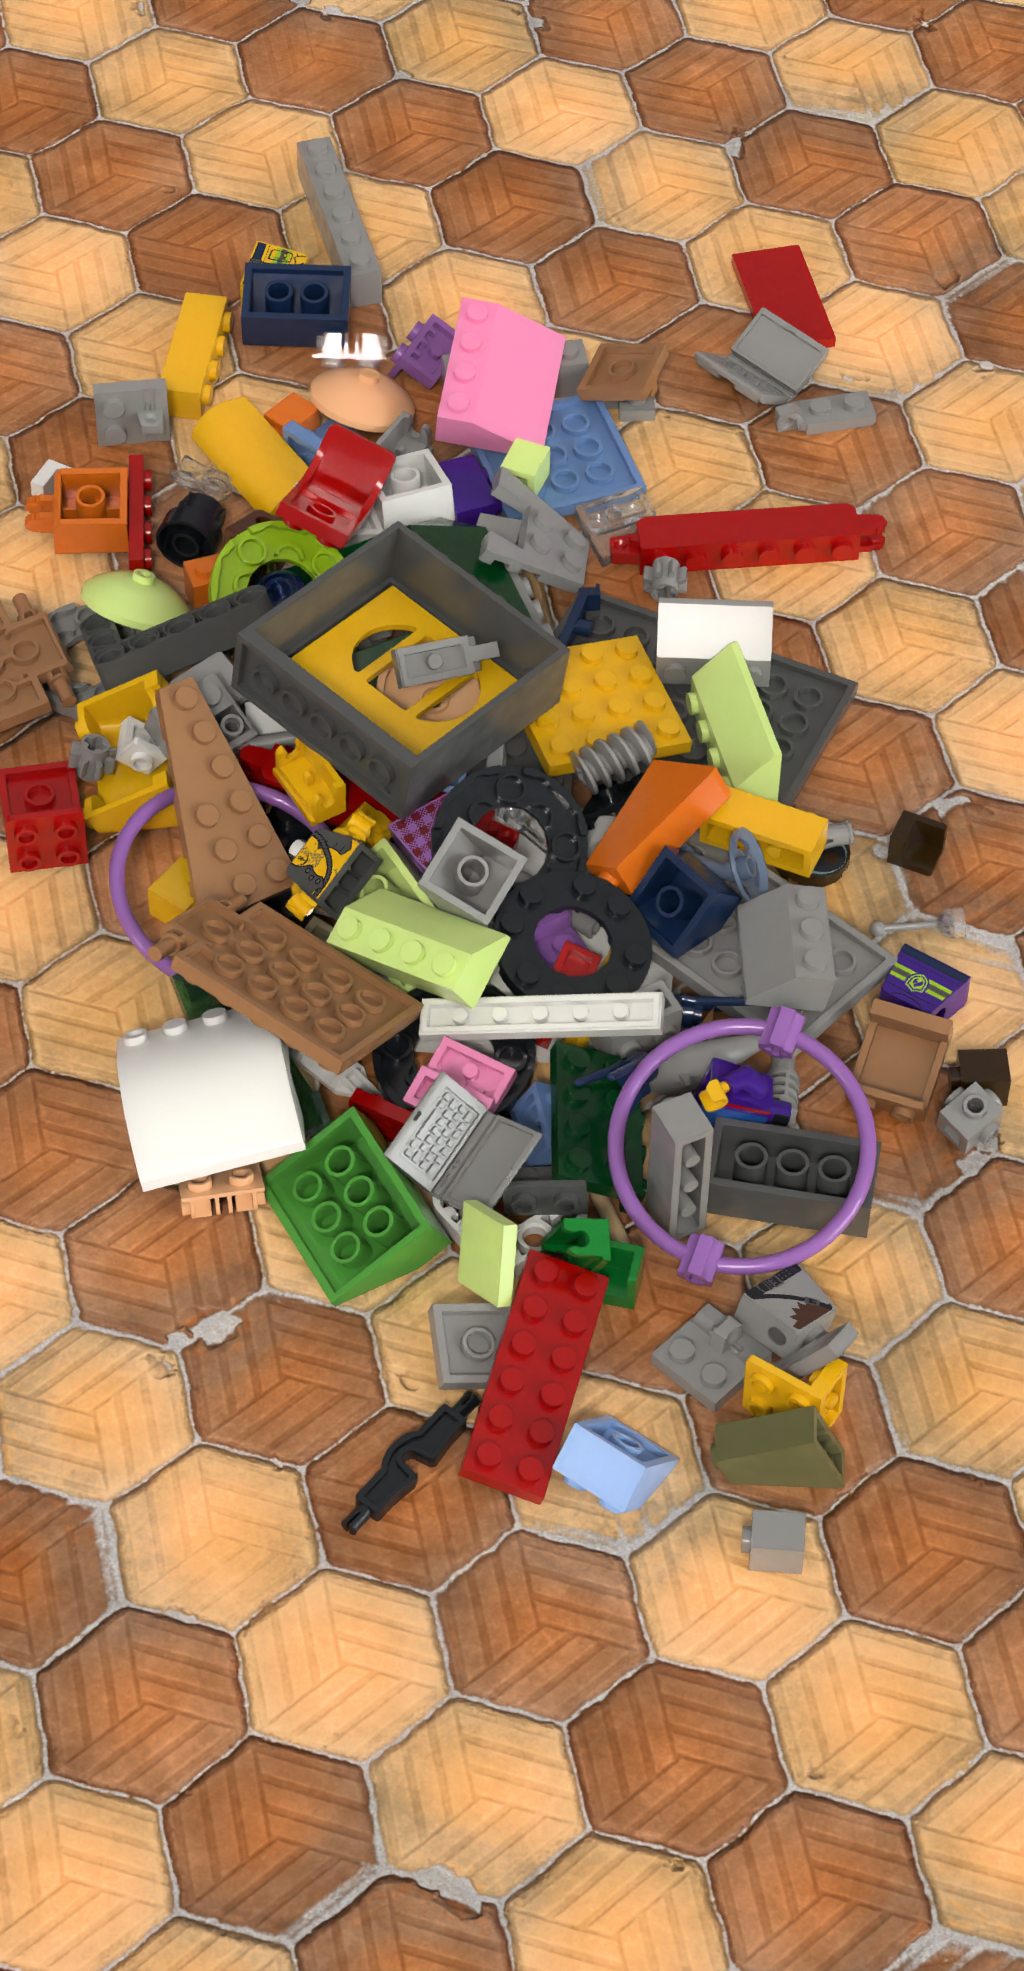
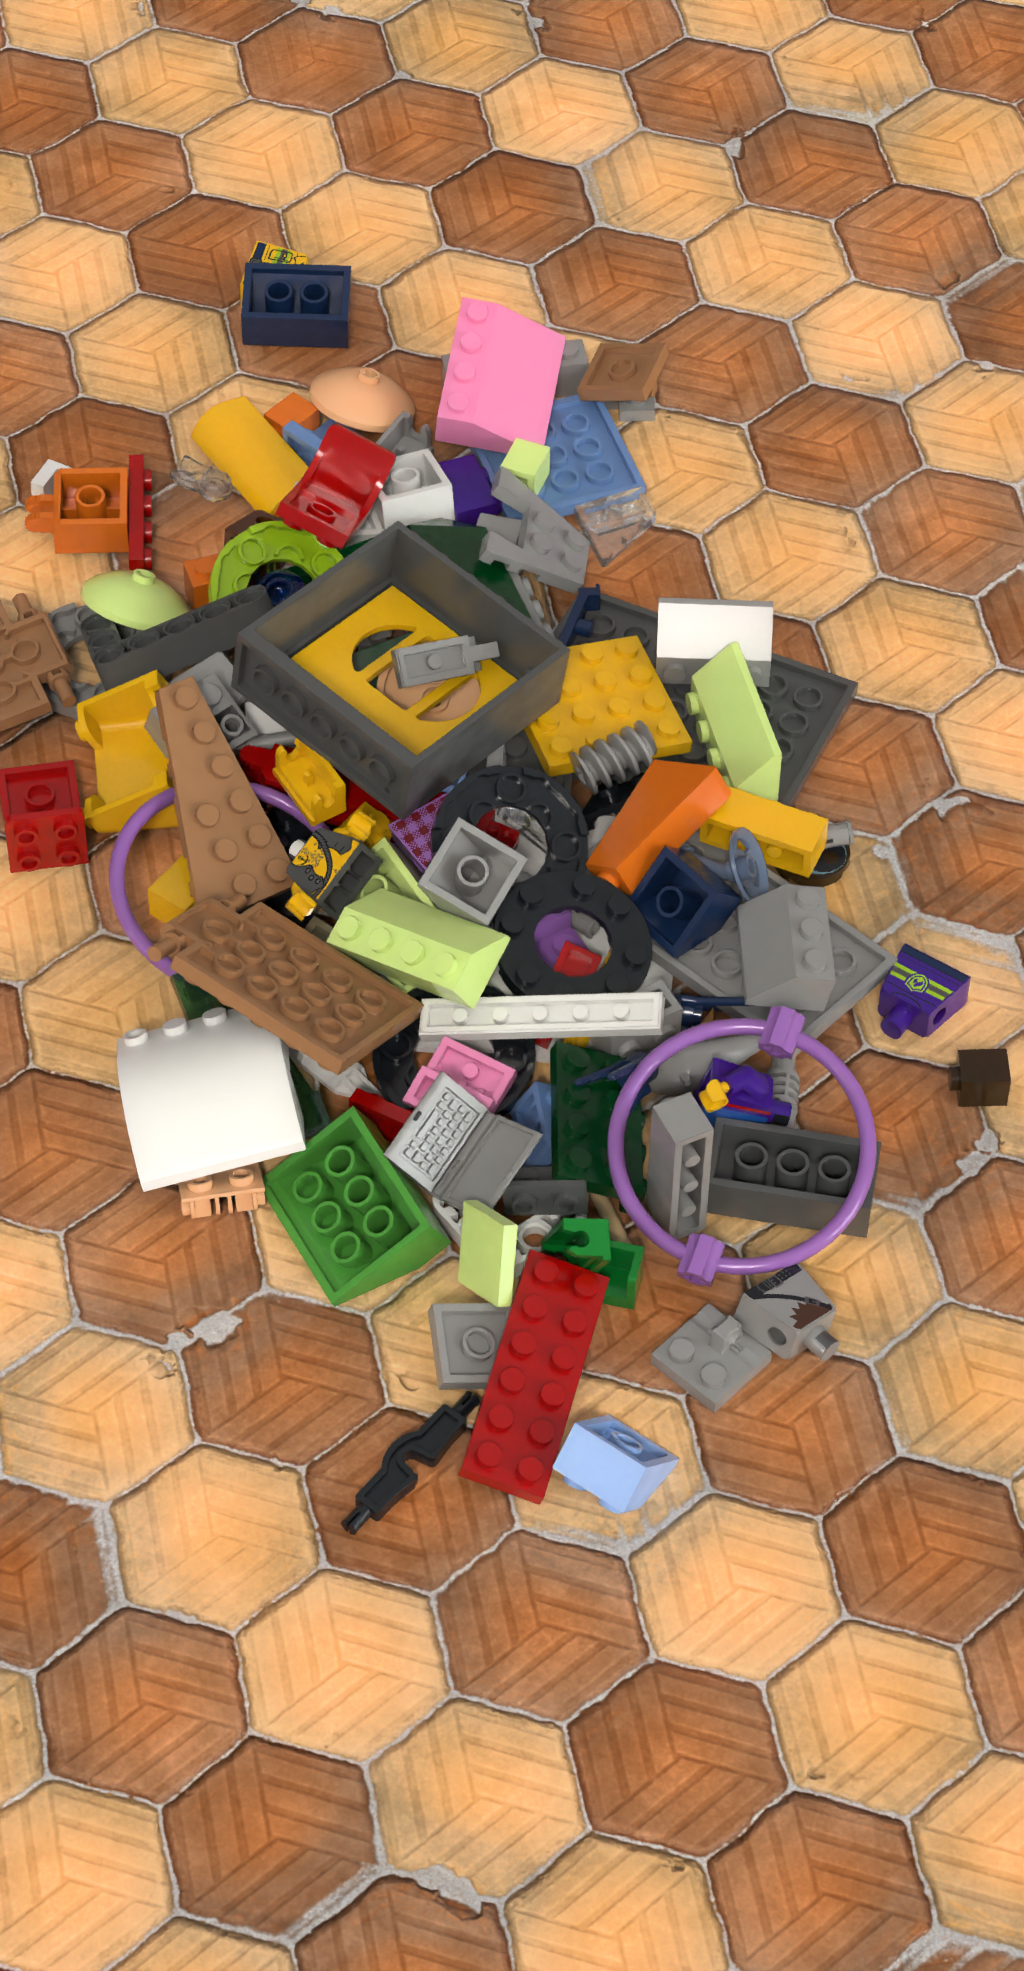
(92, 757): light grey gear -> none
(131, 412): light grey hinge -> none
(137, 747): white bracket -> none
(191, 529): black piece -> none
(195, 354): yellow brick -> none
(332, 345): clear hinge -> none
(339, 218): light grey brick -> none
(424, 353): medium lavender bracket -> none
(665, 578): light grey gear -> none
(751, 537): red hinge -> none
(767, 360): light grey piece -> none
(774, 1391): yellow bracket -> none
(775, 1541): light grey brick -> none
(780, 1450): olive slope -> none
(785, 287): red tile -> none
(819, 1352): light grey tile -> none
(826, 413): light grey hinge -> none
(902, 1059): medium nougat panel -> none
(917, 843): dark brown panel -> none
(950, 924): hinge -> none
(970, 1117): light grey brick -> none

